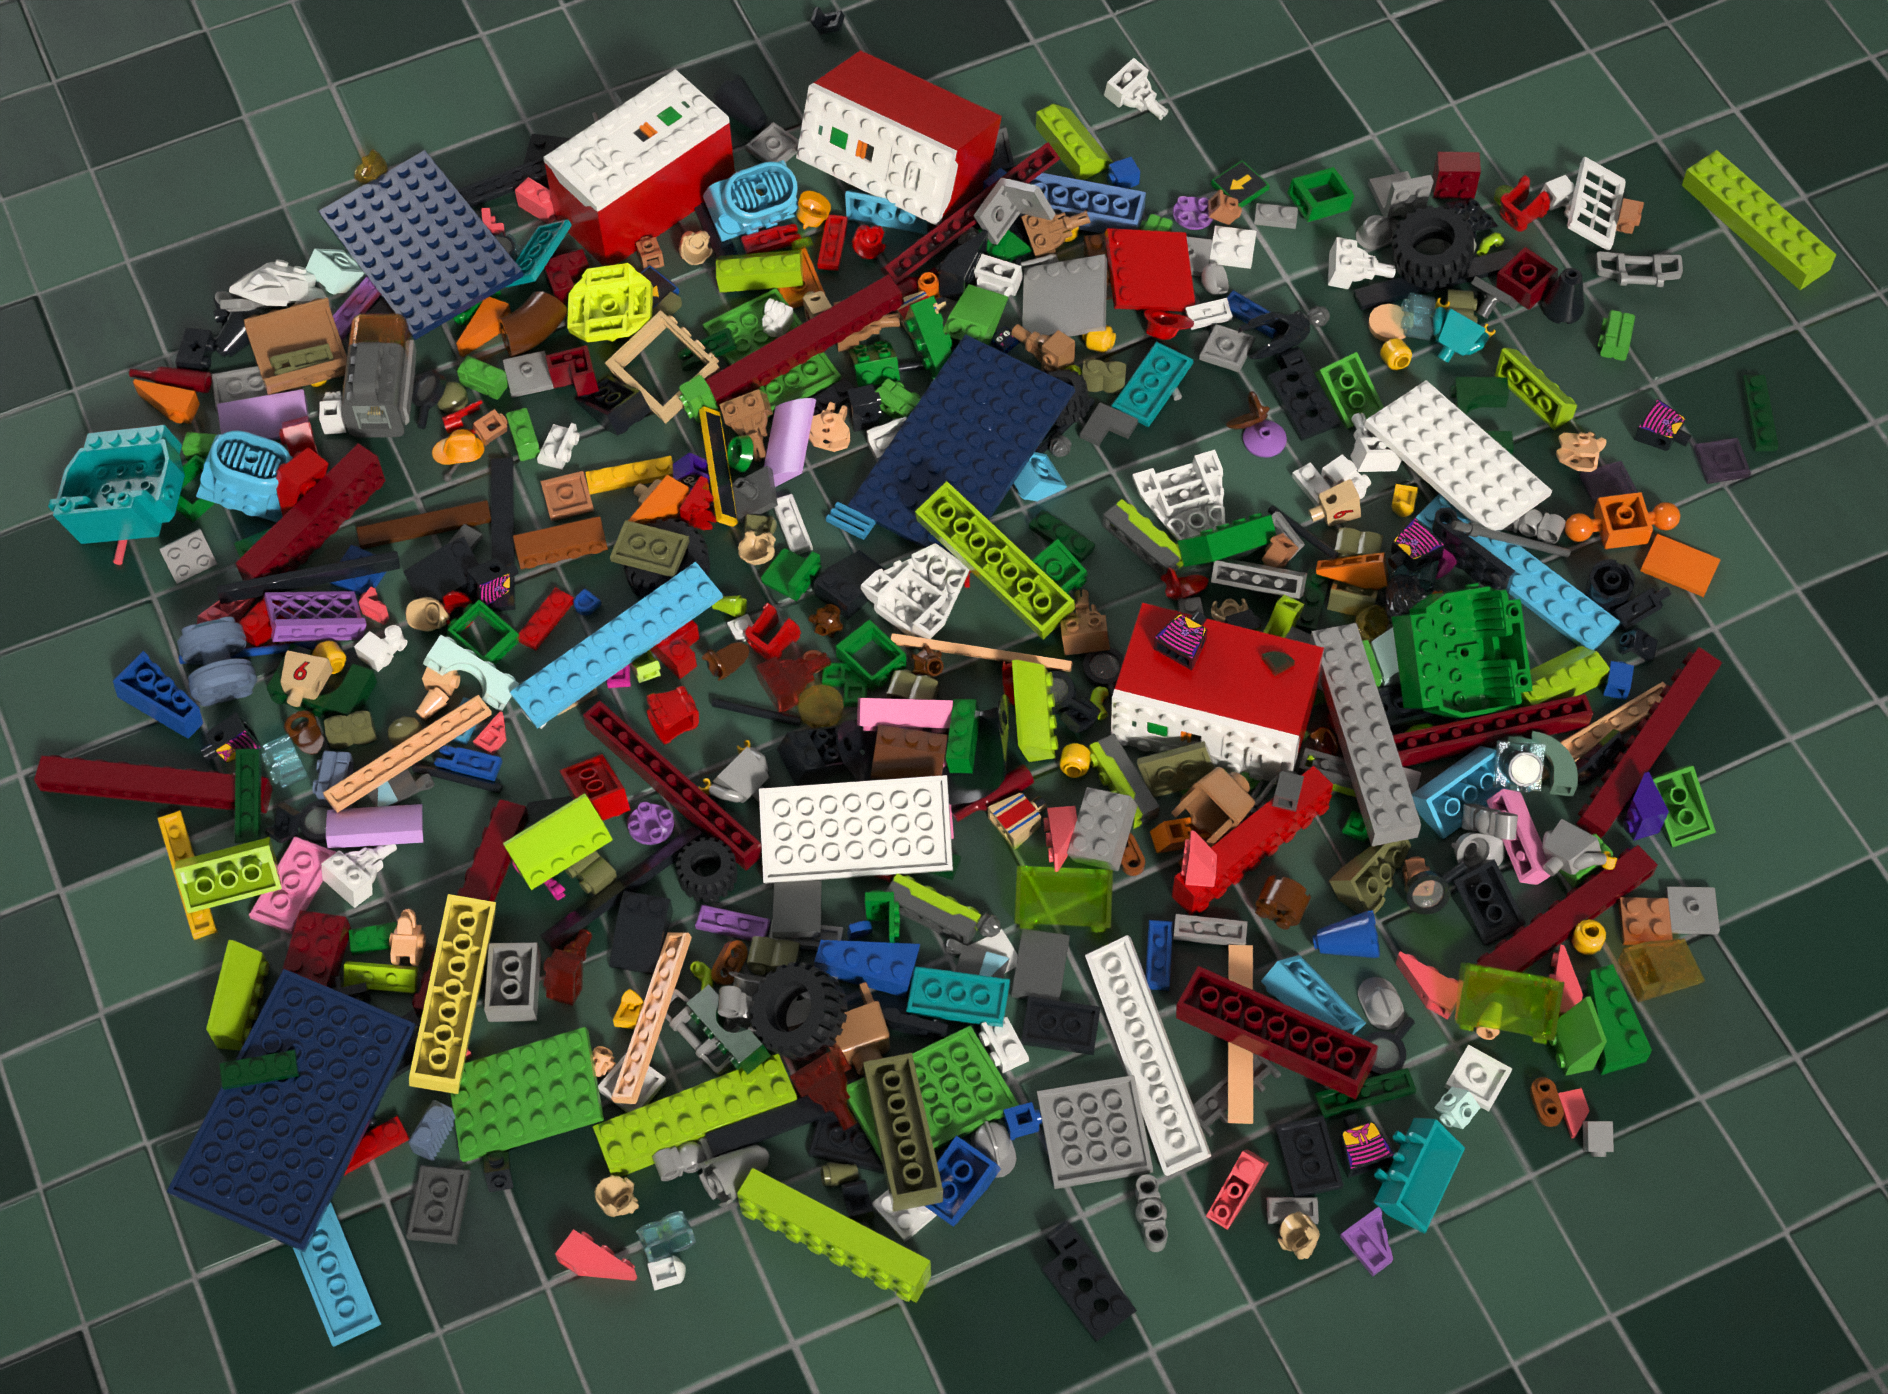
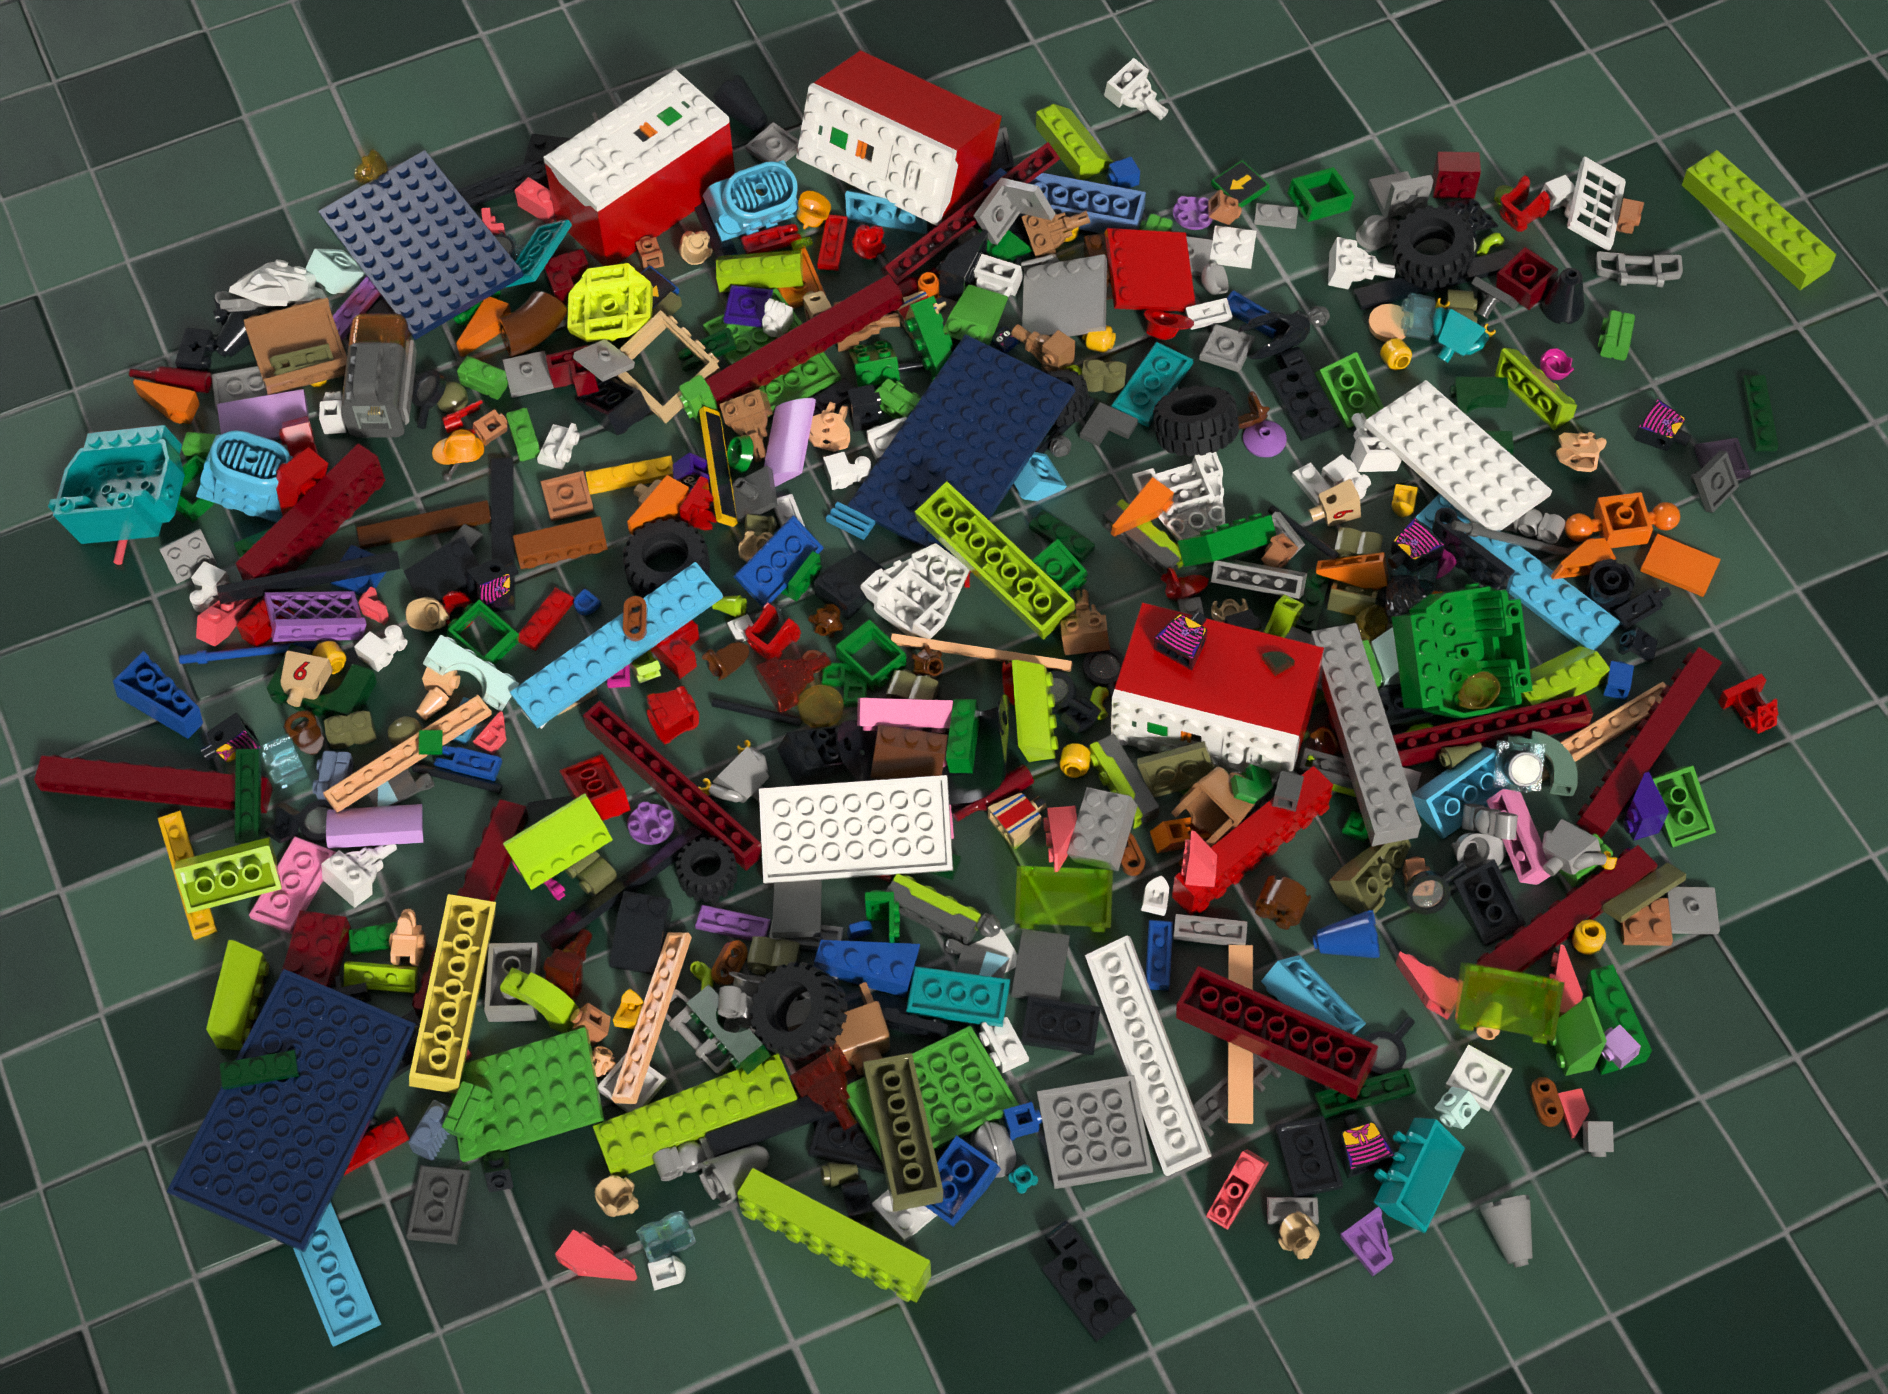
(206, 582): none -> white brick
(213, 646): sand blue wheel -> none
(430, 742): none -> green tile
(468, 1111): none -> bright green brick
(543, 996): none -> lime arch
(594, 1020): none -> nougat brick
(603, 360): none -> light grey plate
(635, 620): none -> dark orange plate
(649, 548): olive plate -> none
(746, 305): none -> dark purple tile
(777, 561): none -> blue tile
(827, 22): black bracket -> none
(842, 474): none -> white brick
(1023, 1171): none -> teal plate
(1145, 507): none -> orange slope
(1151, 1224): light grey piece -> none
(1156, 896): none -> white plate
(1196, 420): none -> black tyre
(1254, 787): none -> green tile
(1381, 1003): light grey piece -> none
(1454, 755): none -> olive cone
(1479, 691): none -> clear yellow hair
(1511, 1228): none -> light grey cone
(1556, 364): none -> dark pink hair
(1584, 559): none -> orange slope
(1600, 757): black hinge -> none
(1608, 481): clear purple tile -> none
(1620, 1046): none -> lavender brick
(1644, 892): none -> olive tile
(1659, 968): clear yellow slope -> none
(1715, 481): none -> dark grey tile
(1747, 694): none -> red tile

